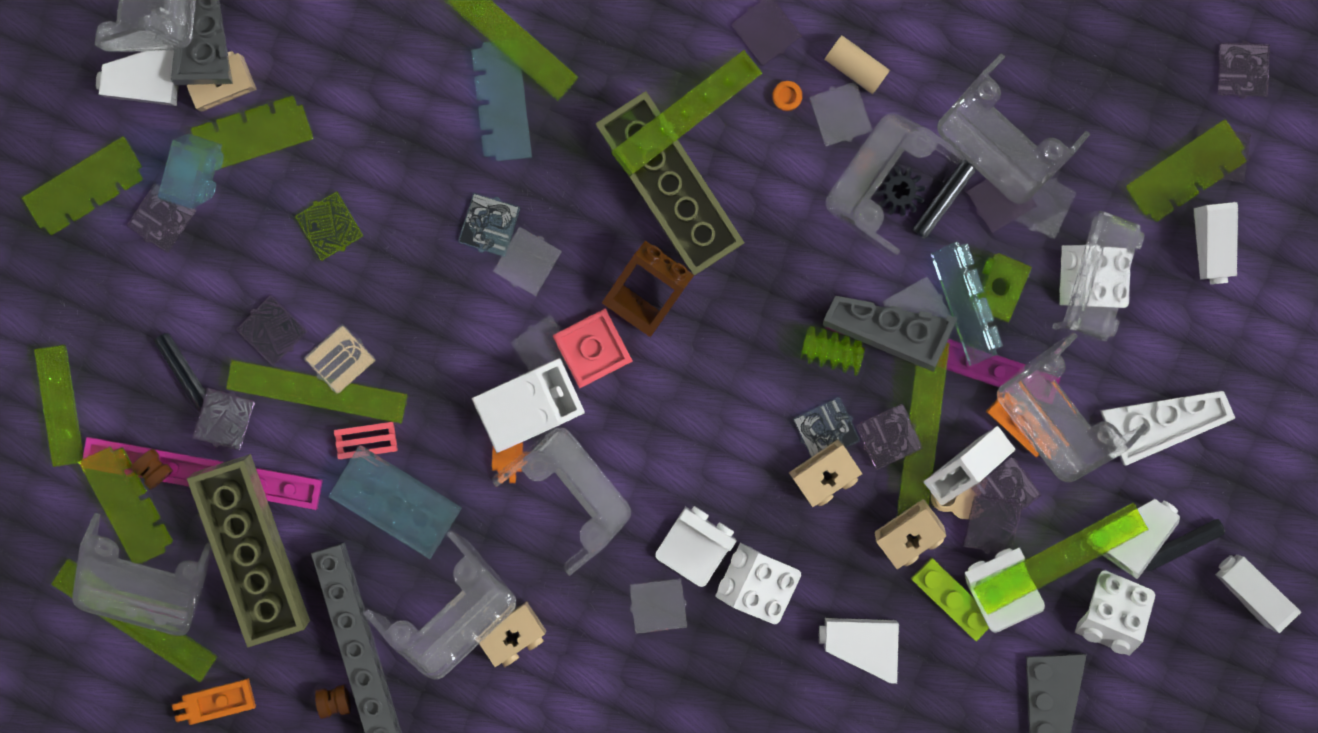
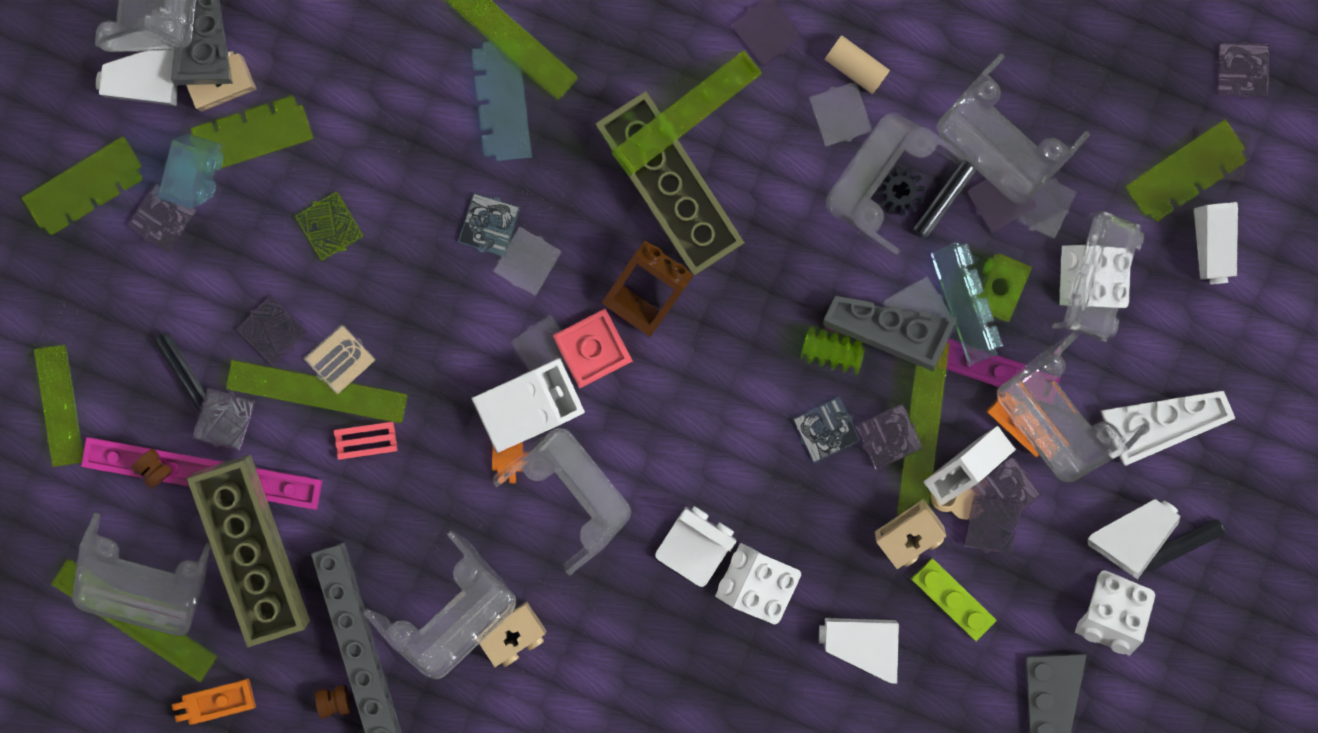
(120, 501): clear neon green windscreen -> none
(395, 502): clear light blue plate -> none
(658, 605): clear piece -> none
(787, 96): orange tile -> none
(810, 475): tan brick -> none
(1015, 612): white bracket -> none
(1061, 559): clear neon green plate -> none
(1257, 593): white slope -> none

